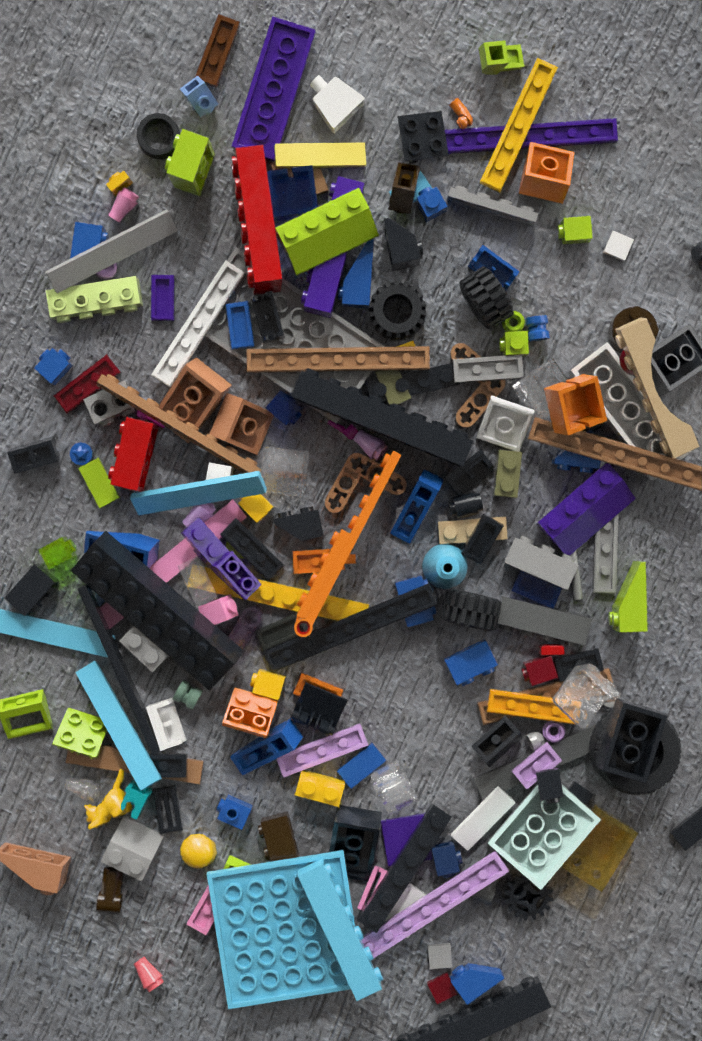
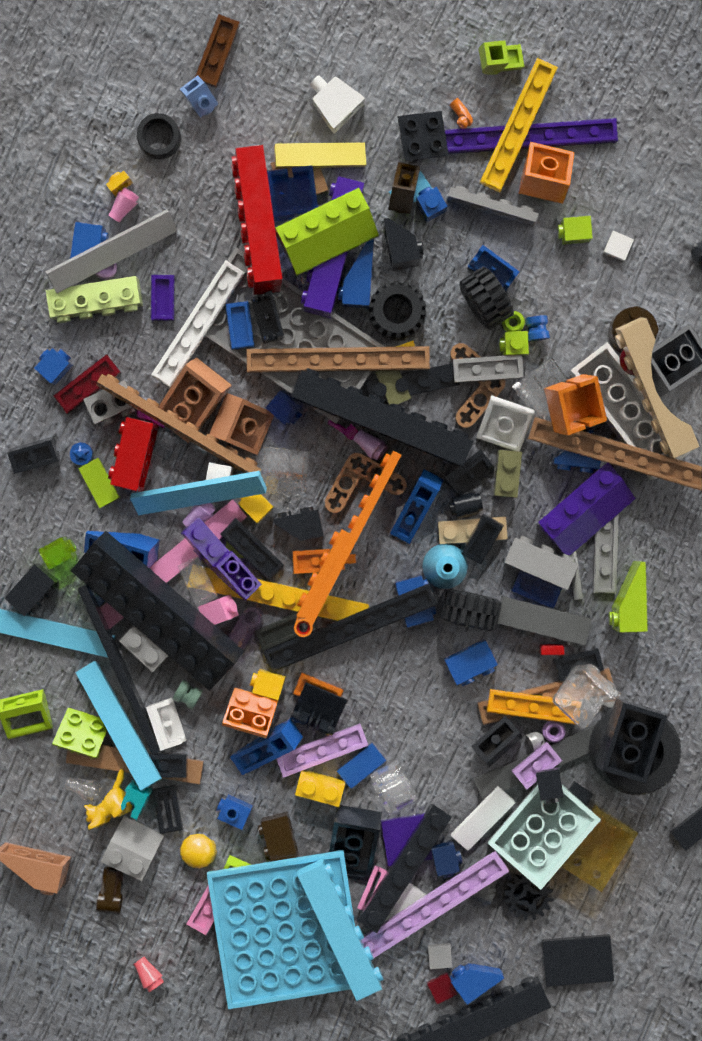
(190, 162): lime brick -> none
(274, 86): dark purple plate -> none
(539, 670): dark red brick -> none
(578, 960): none -> black tile

